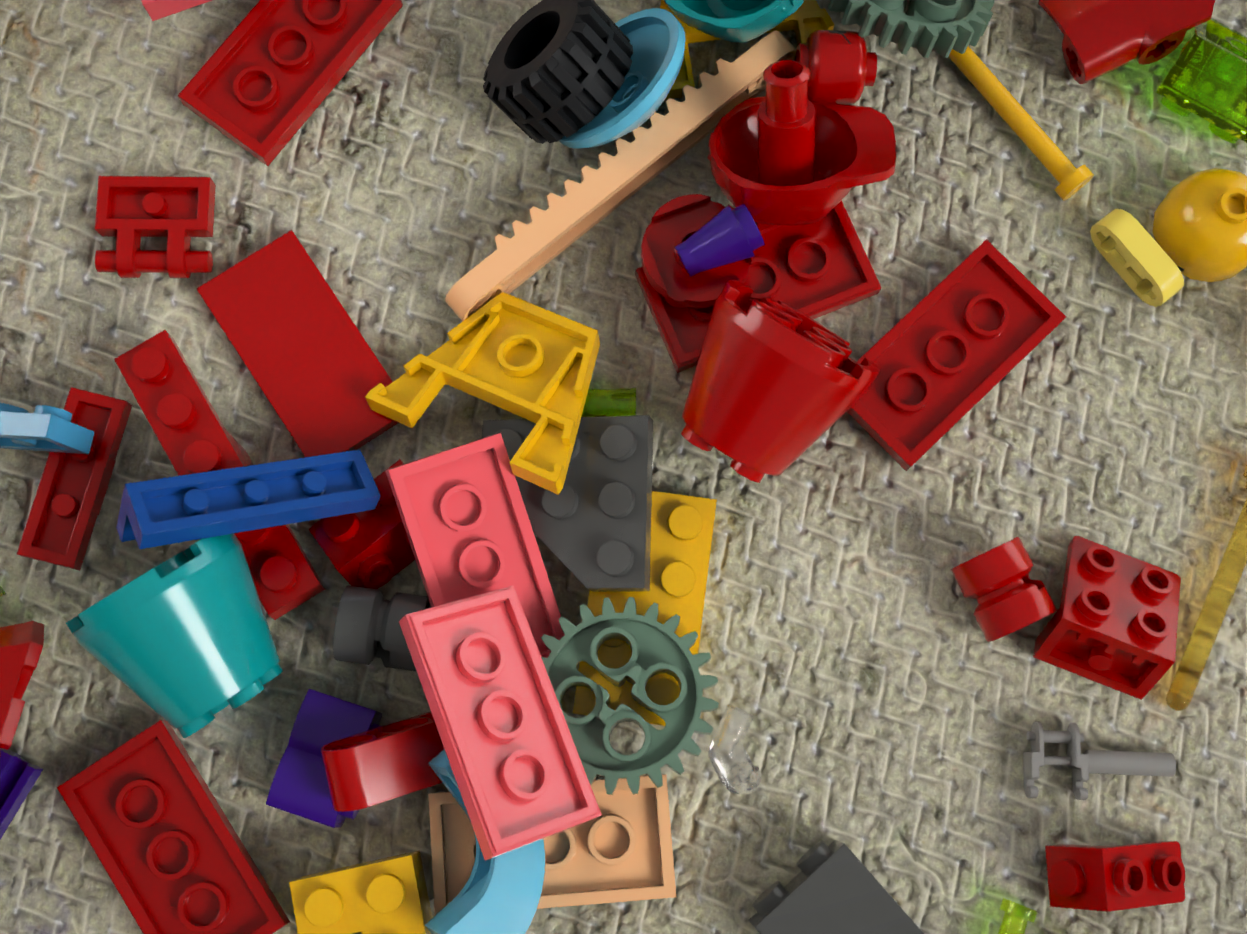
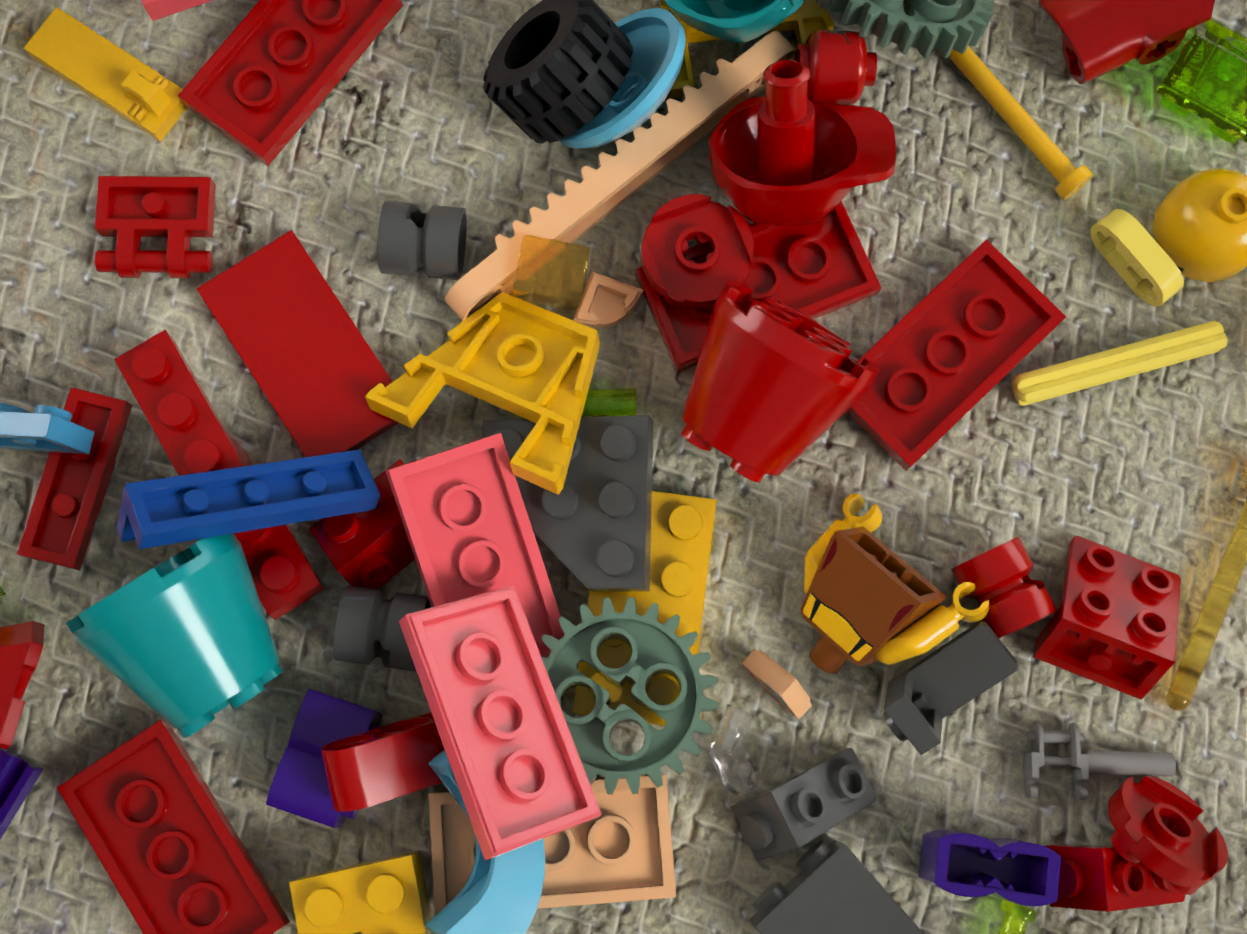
(107, 74): none -> yellow hinge
(422, 240): none -> dark grey wheel
(550, 272): none -> clear yellow panel
(606, 302): none -> light nougat tile
(721, 241): dark purple cone -> none
(778, 683): none -> light nougat tile
(804, 805): none -> dark grey bracket
(870, 599): none -> torso
(943, 683): none -> dark grey bracket
(997, 866): none -> dark purple brick
(1119, 363): none -> light yellow axle
(1162, 831): none -> red plate

